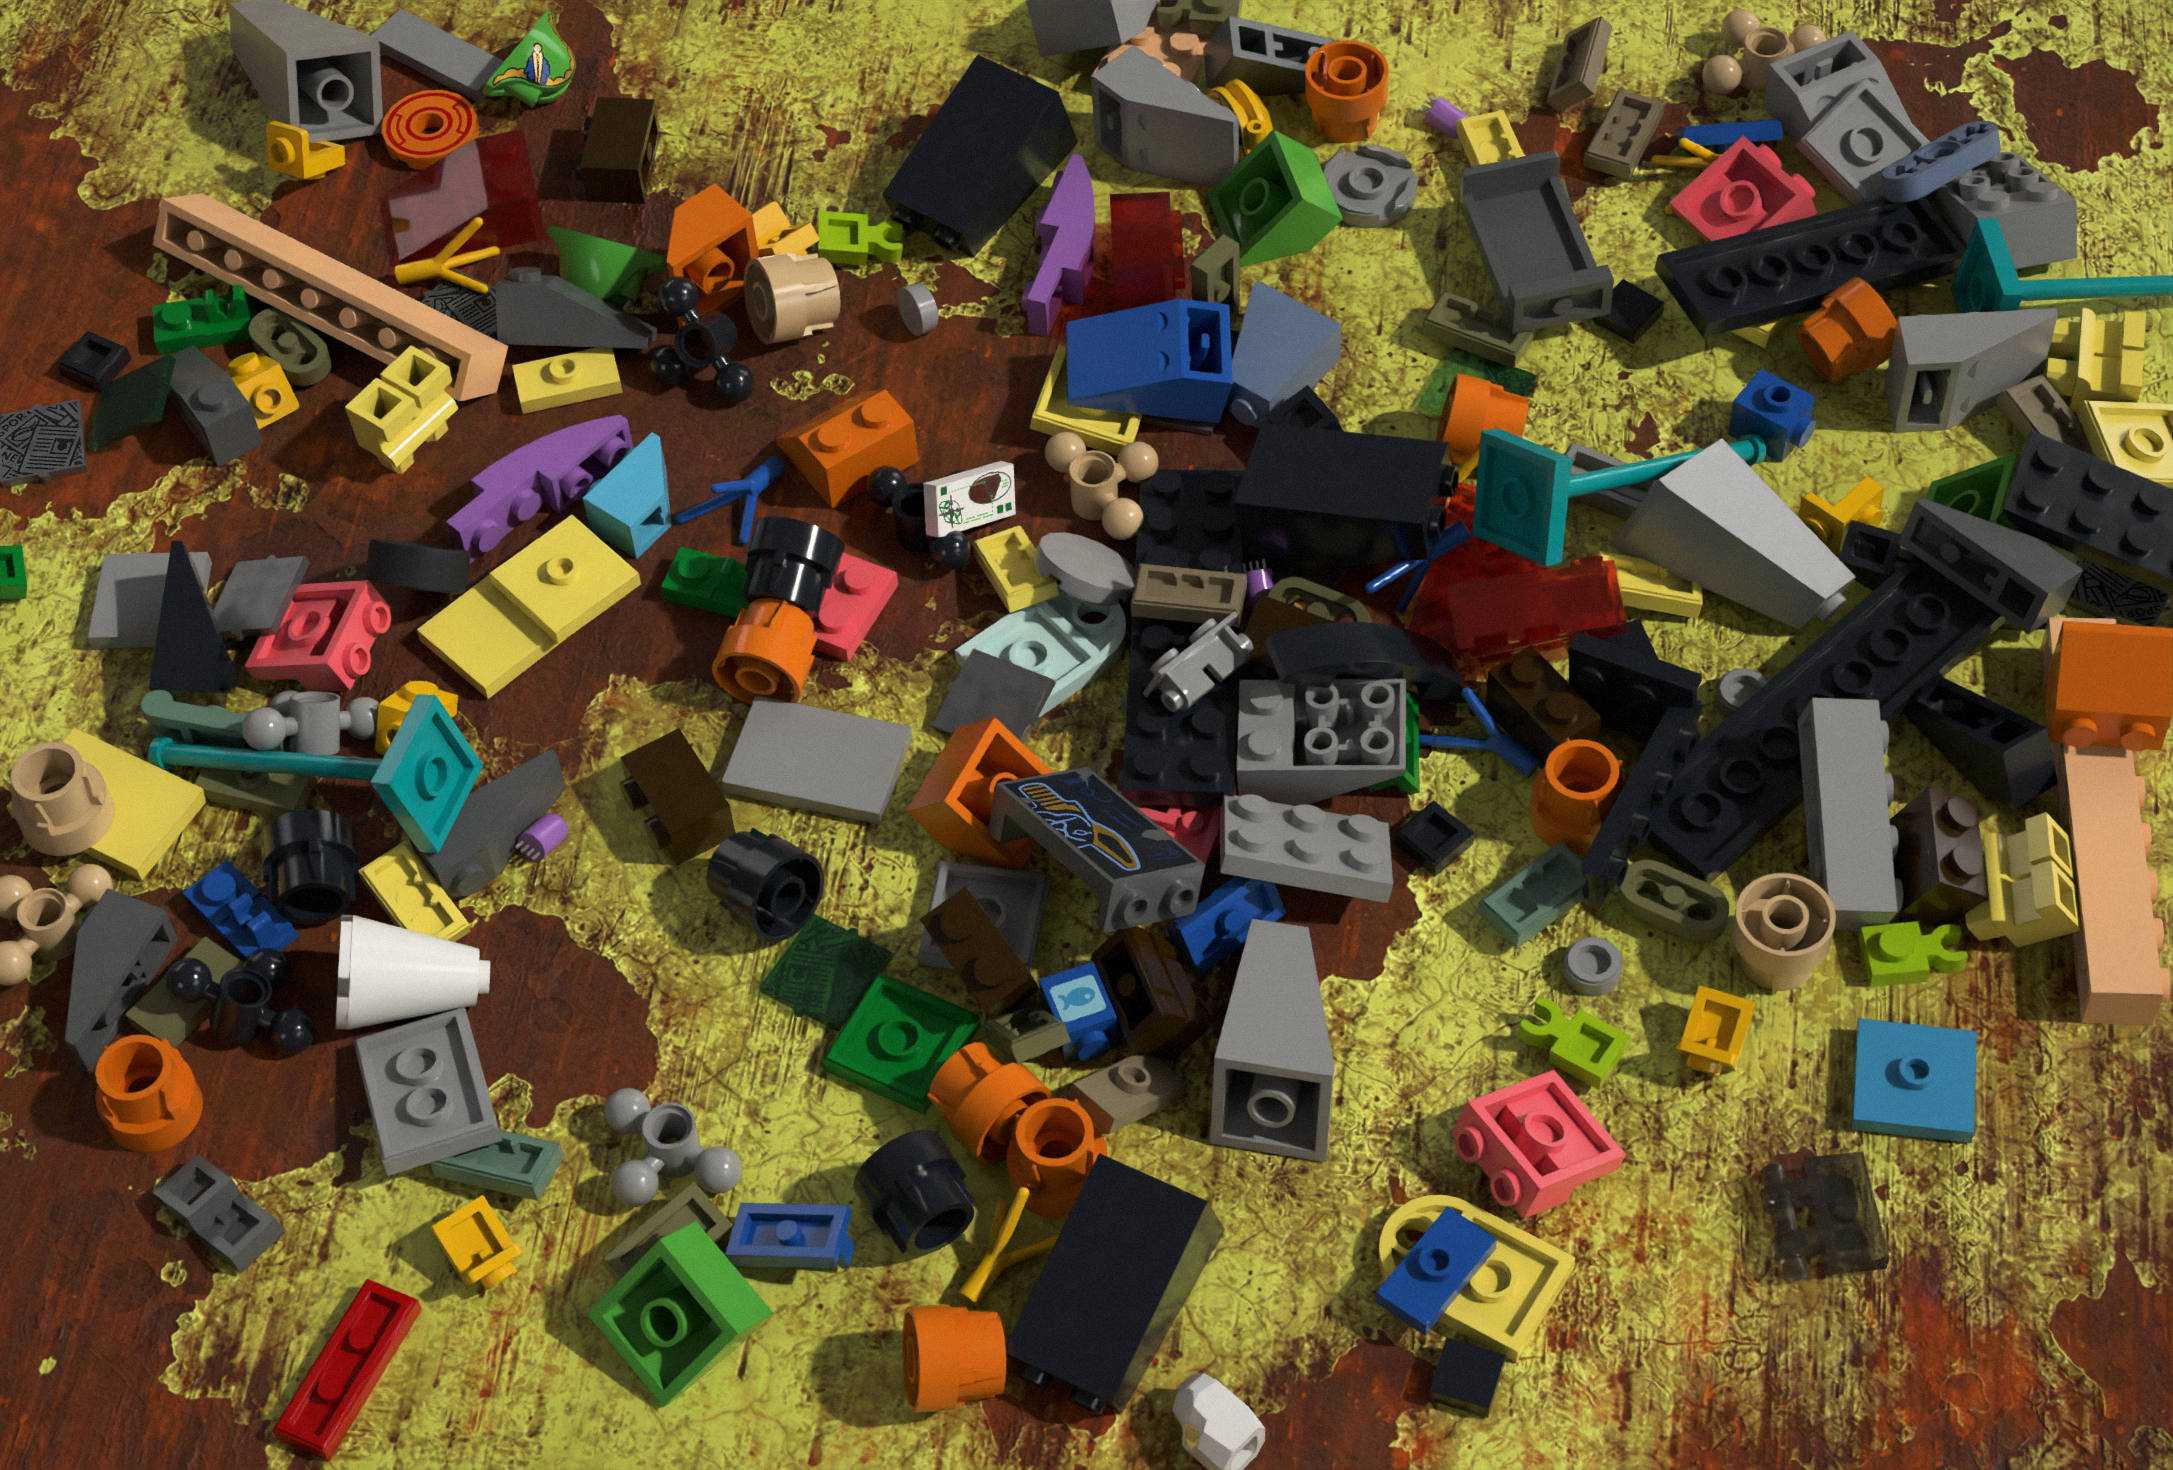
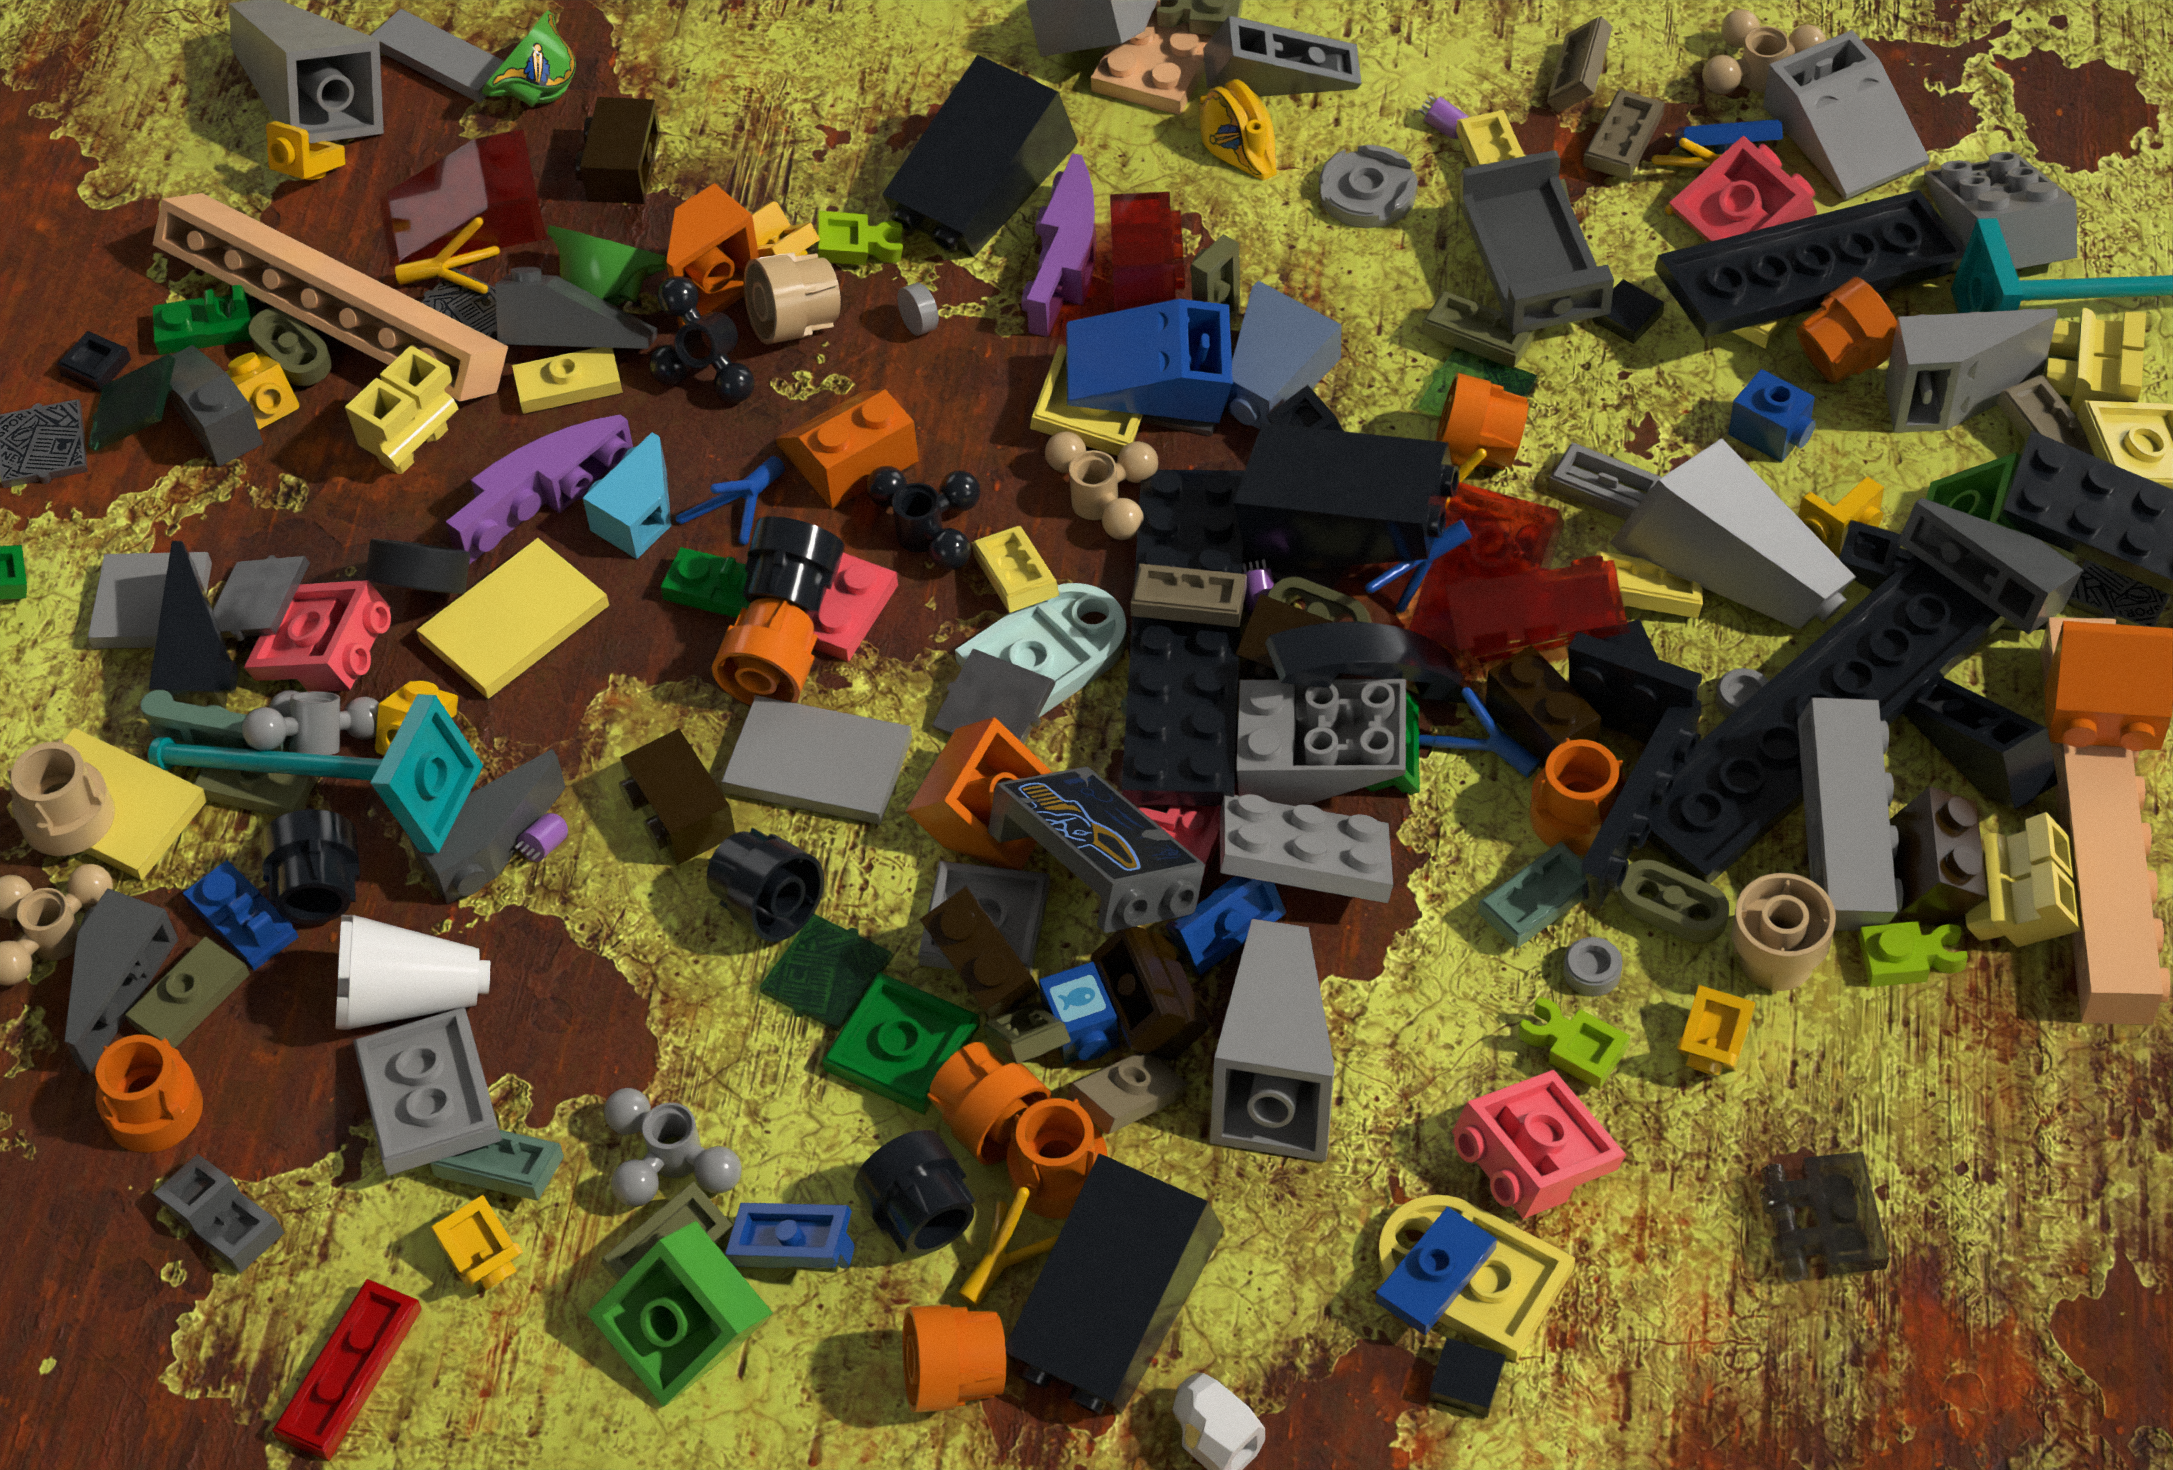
(243, 1000): black piece -> none
(413, 895): light yellow plate -> none
(424, 110): orange tile -> none
(565, 579): light yellow plate -> none
(969, 498): white tile -> none
(1085, 568): light grey tile -> none
(1161, 122): light grey slope -> none
(1182, 674): light grey hinge -> none
(1275, 201): bright green slope -> none
(1346, 89): orange piece -> none
(1434, 838): black tile -> none
(1528, 486): teal tile -> none
(1859, 141): light grey tile -> none
(1914, 1080): dark azure plate -> none
(1941, 161): sand blue beam -> none

